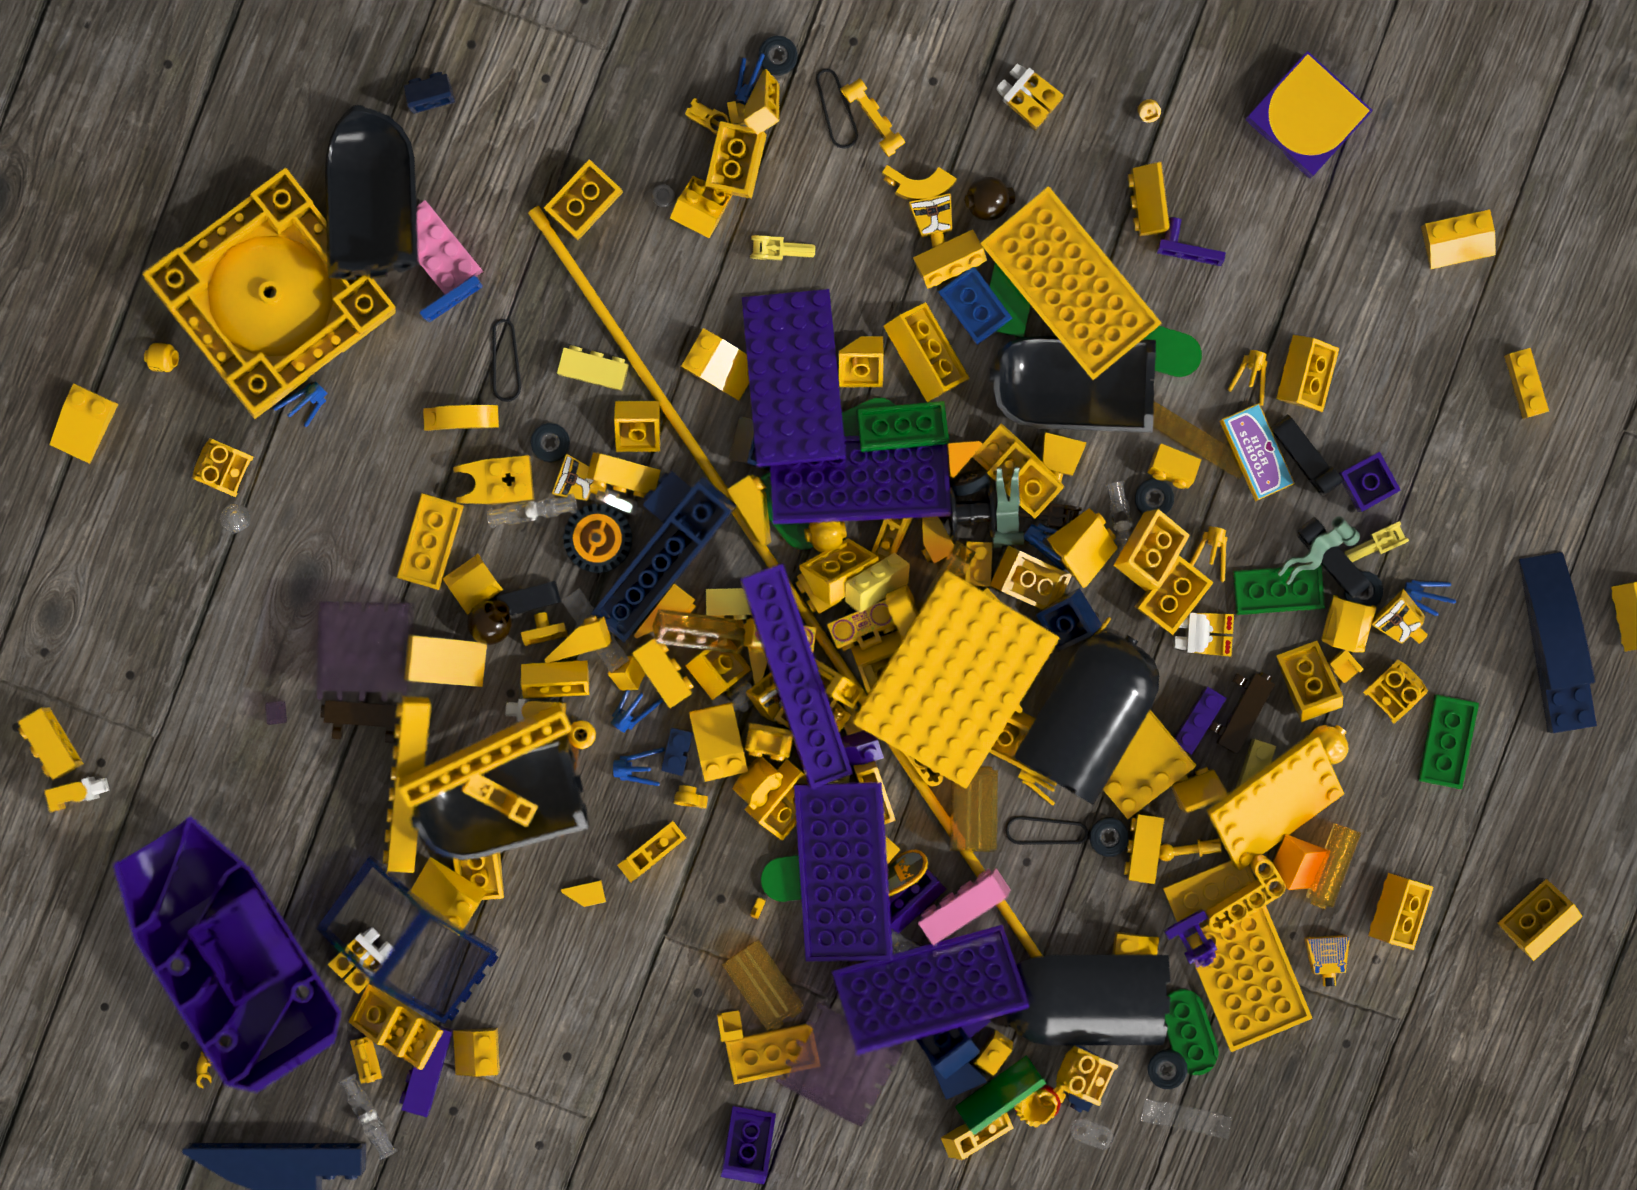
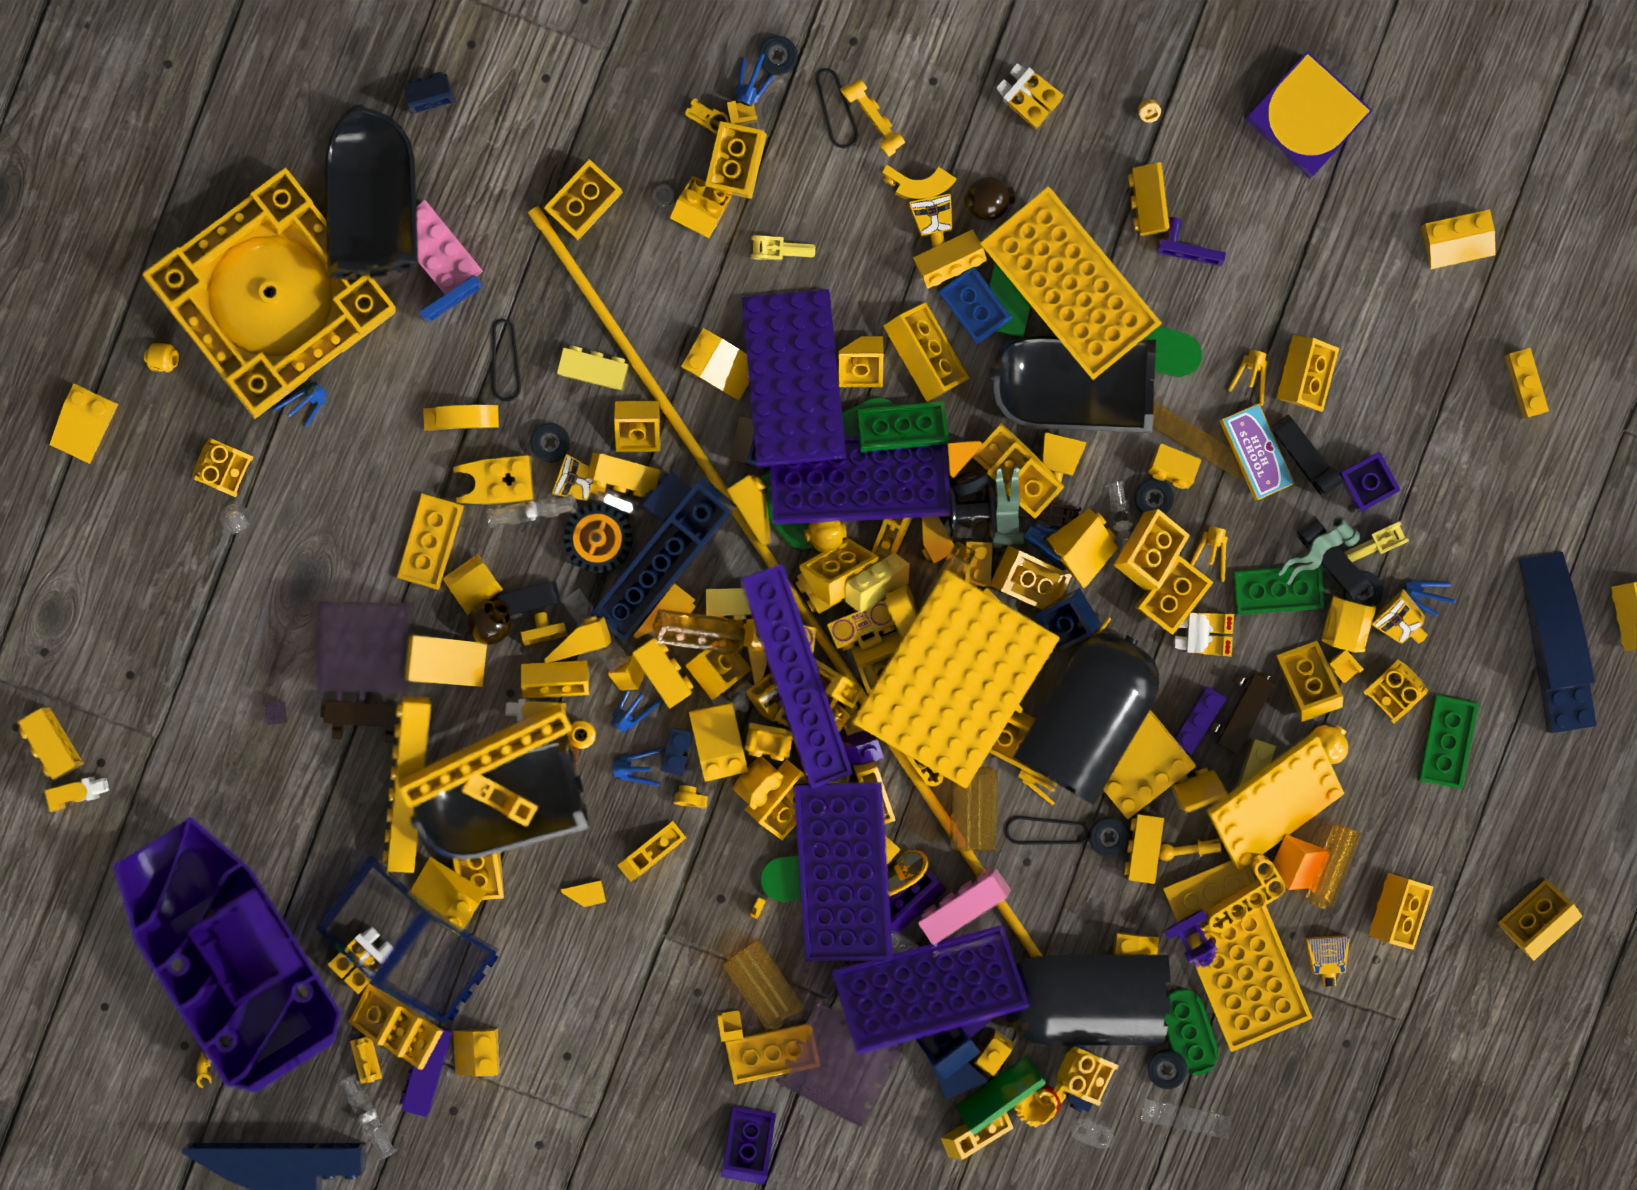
(763, 104): yellow slope -> none

